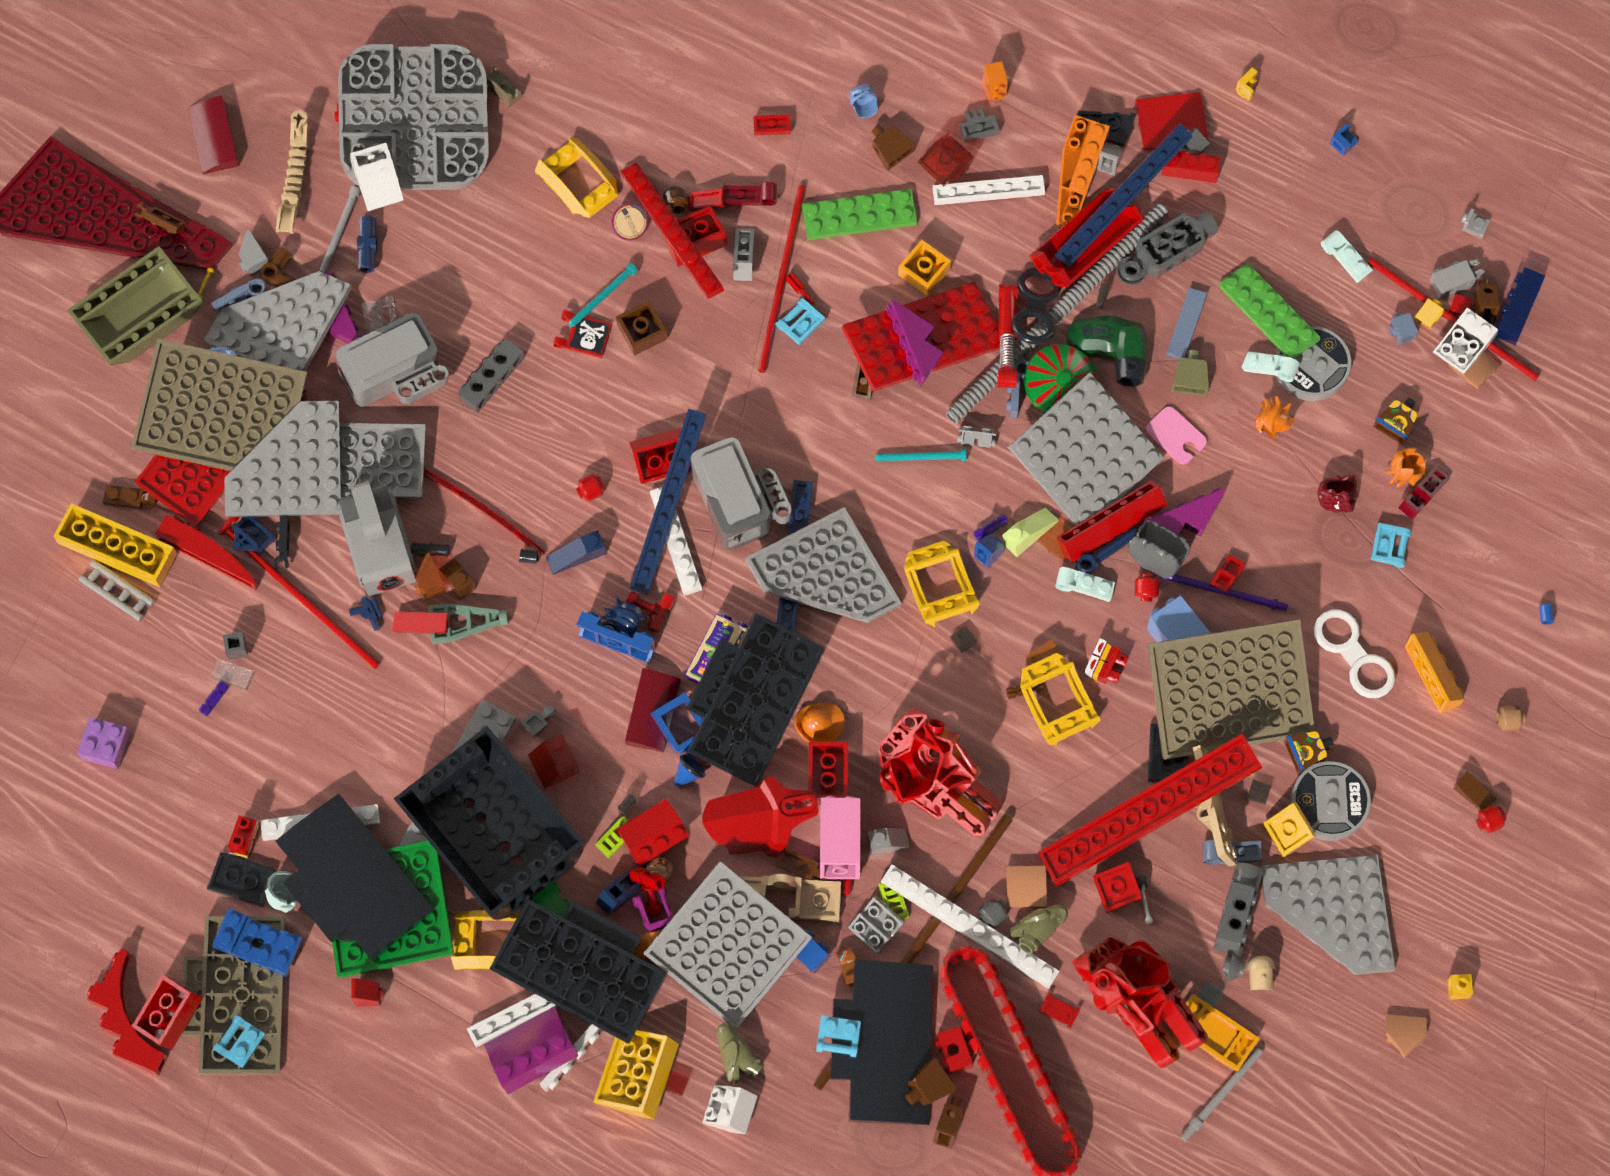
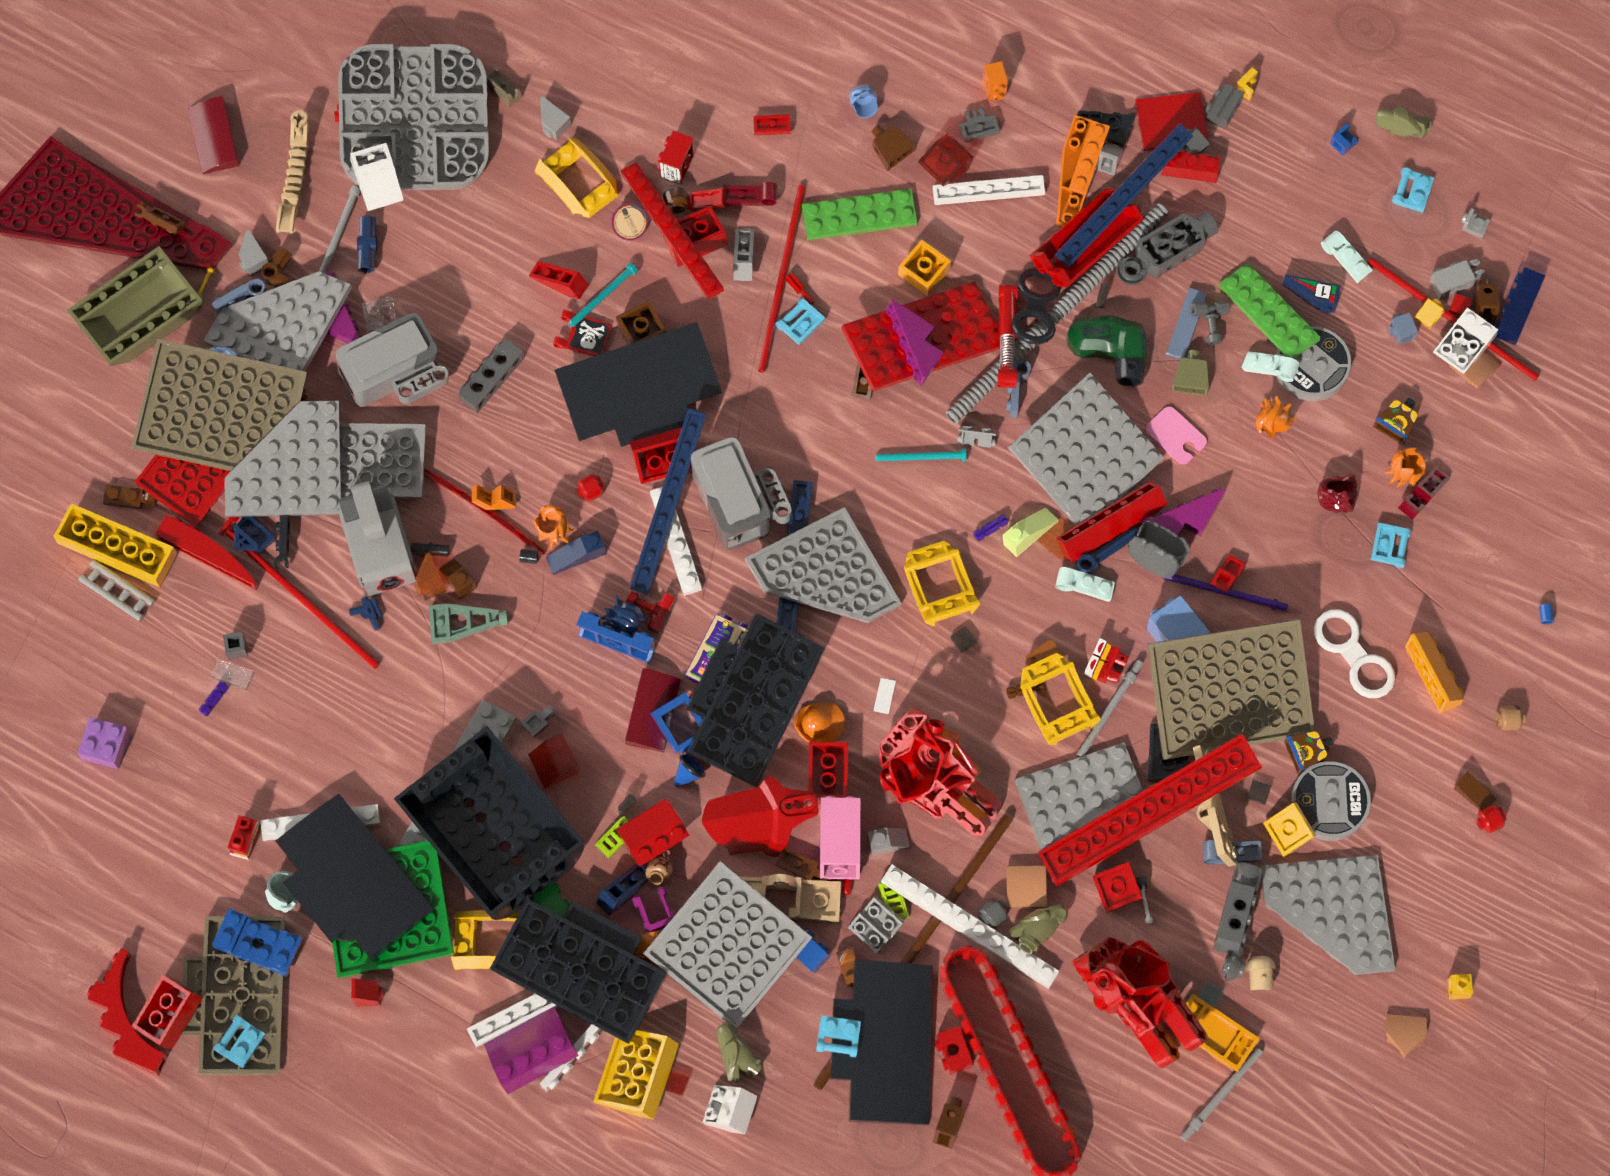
(240, 879): black tile -> none
(421, 622): tile -> none
(492, 500): none -> orange slope
(552, 524): none -> orange hair
(553, 119): none -> light grey slope
(559, 279): none -> red slope
(639, 386): none -> black slope
(649, 884): red bar -> none
(676, 157): none -> red brick
(884, 695): none -> white sticker
(929, 1084): reddish brown torso -> none
(988, 550): blue slope -> none
(1054, 373): dish -> none
(1059, 1010): red piece -> none
(1077, 792): none -> light grey plate
(1129, 678): none -> light grey bar
(1147, 587): red head -> none
(1210, 313): none -> dark grey bar
(1225, 105): none -> dark grey brick
(1316, 293): none -> dark blue slope
(1402, 122): none -> olive animal
(1419, 191): none -> medium azure plate

